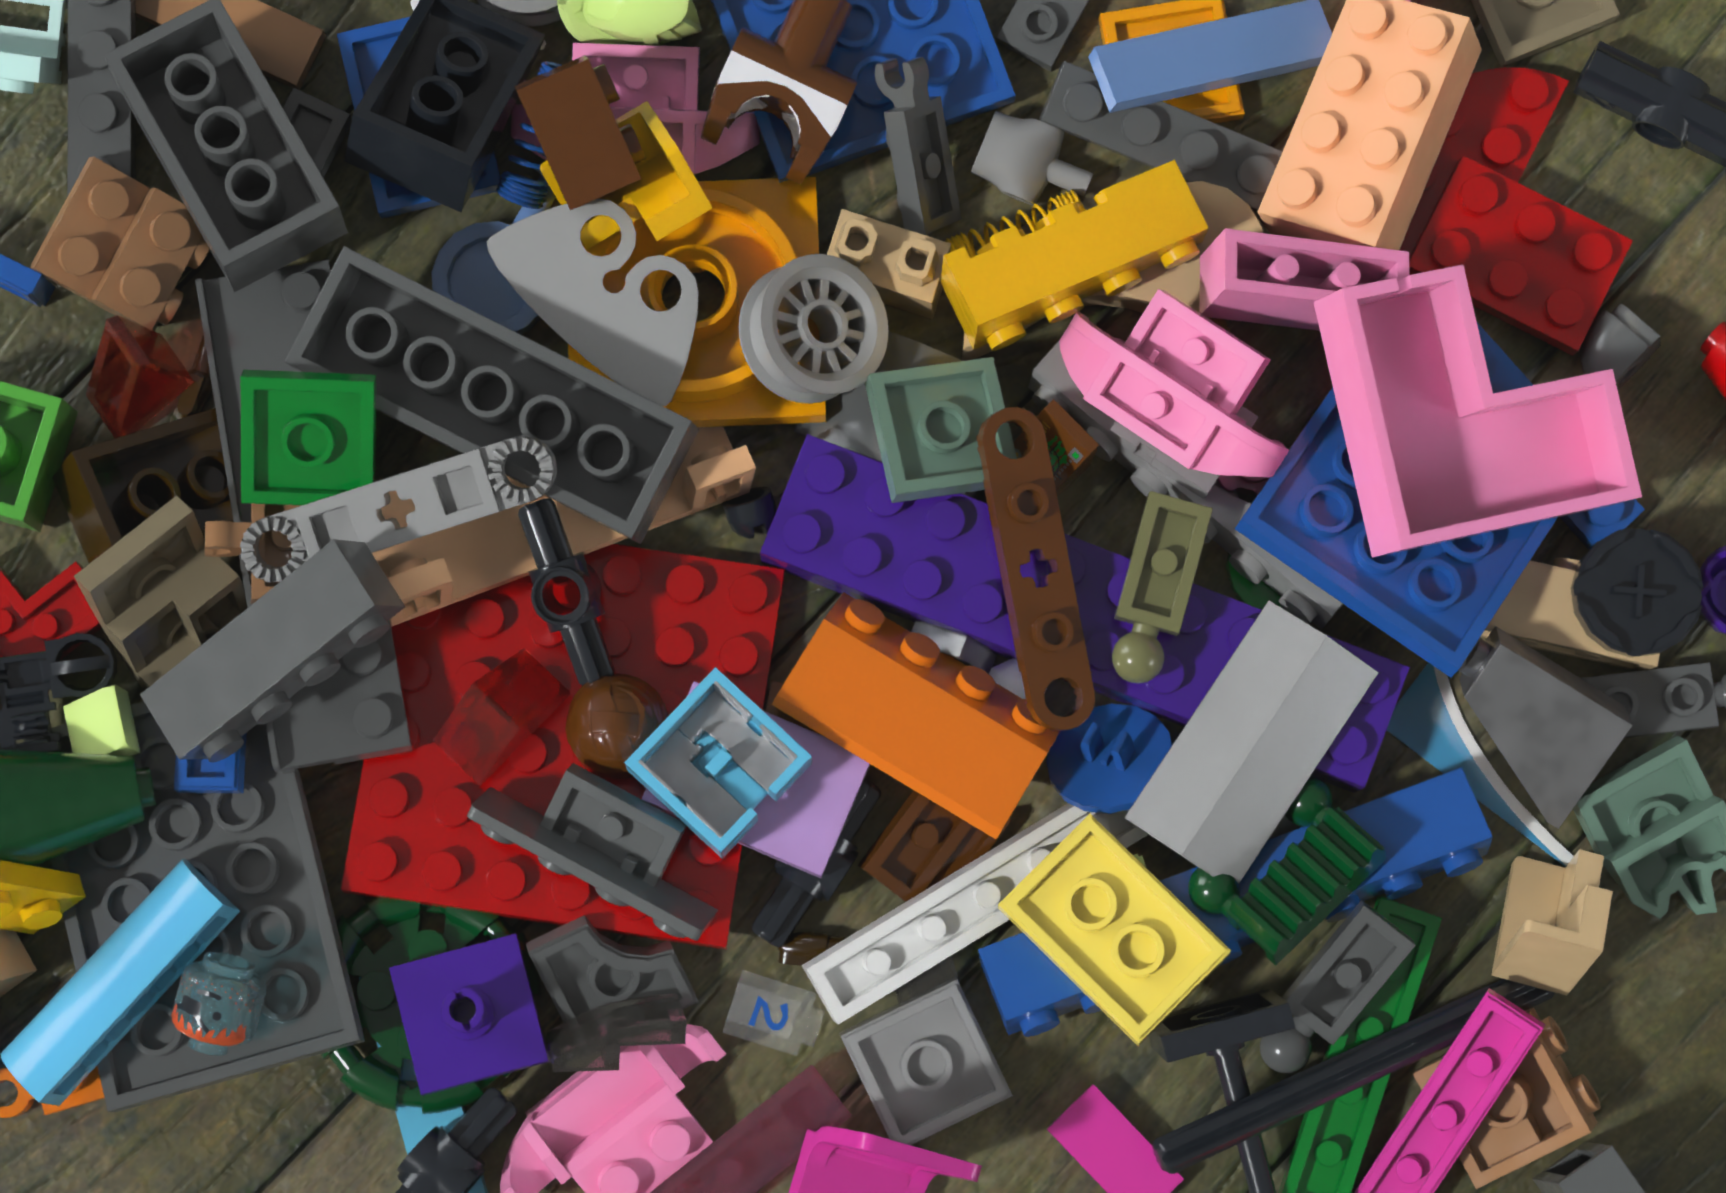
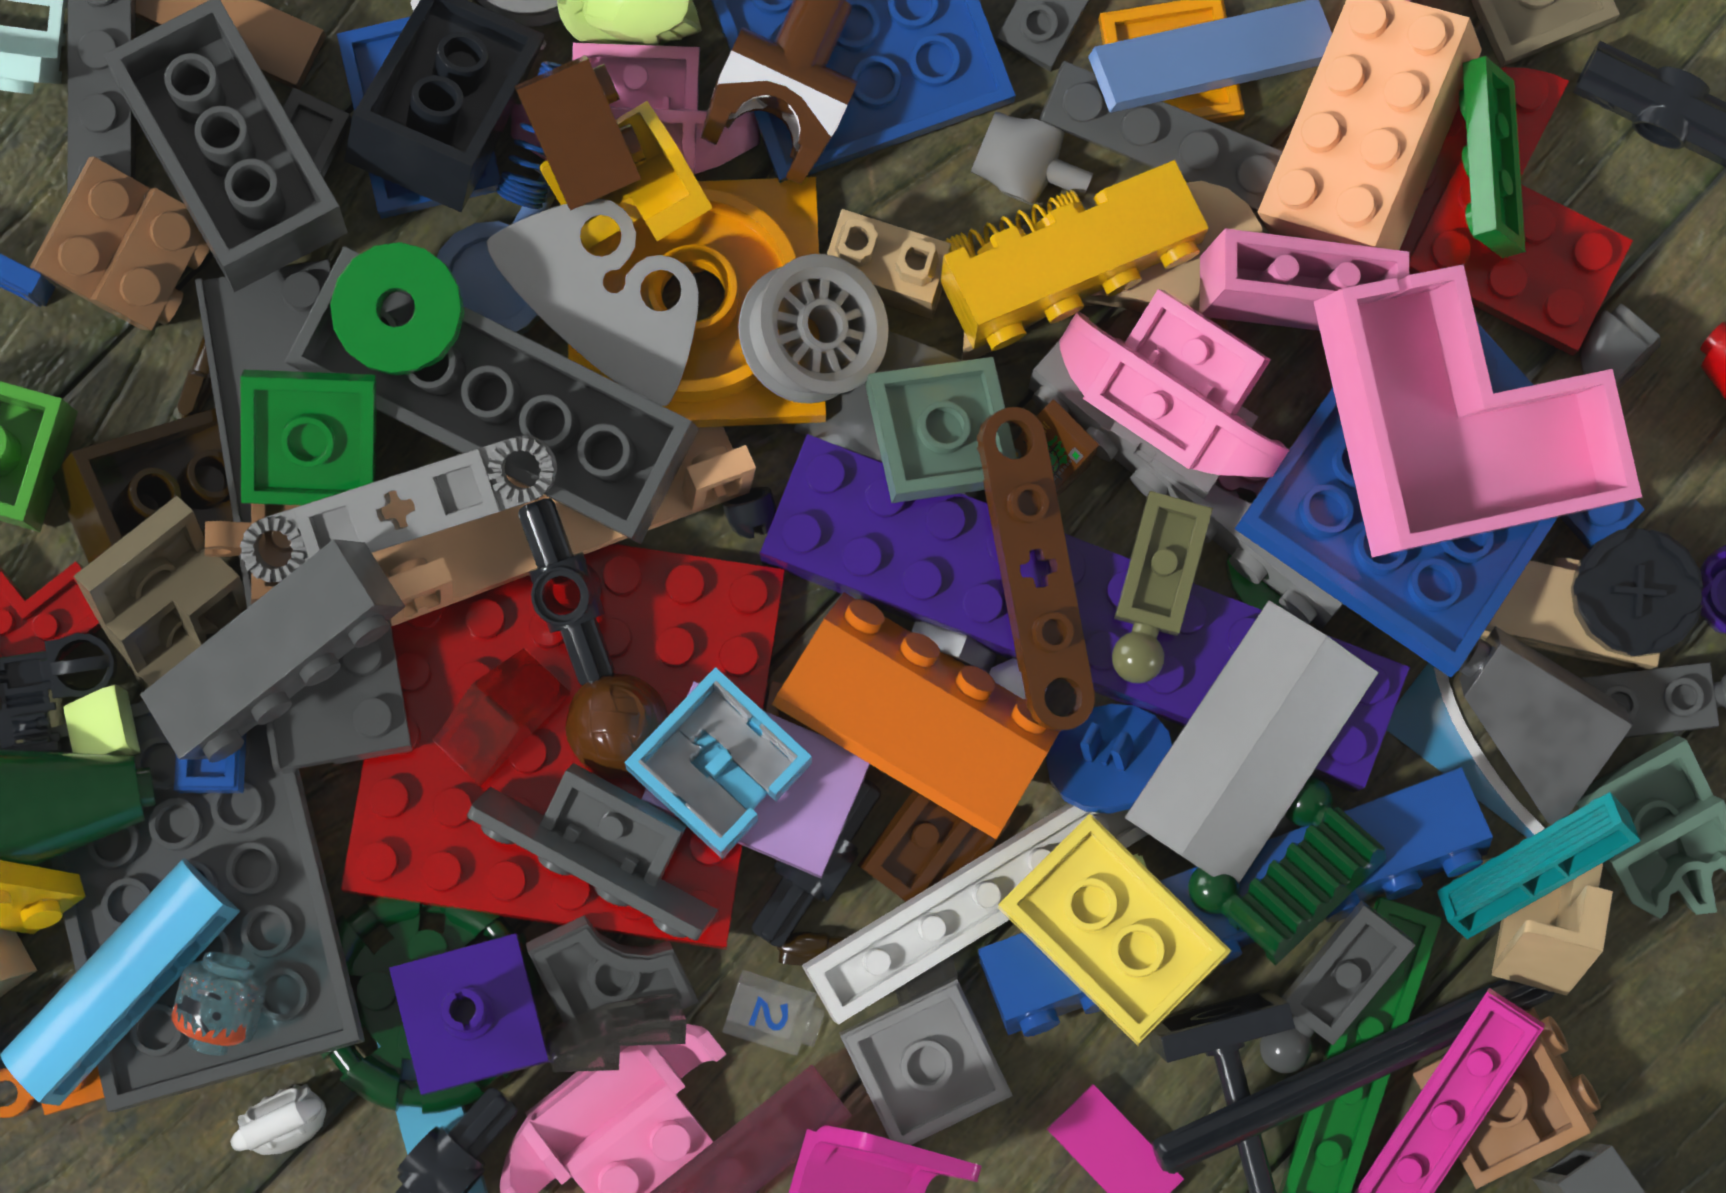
(133, 376): clear red slope -> none
(280, 1122): none -> white piece
(370, 281): none -> green tile
(918, 147): dark grey plate -> none
(1492, 157): none -> green plate
(1538, 865): none -> teal piece

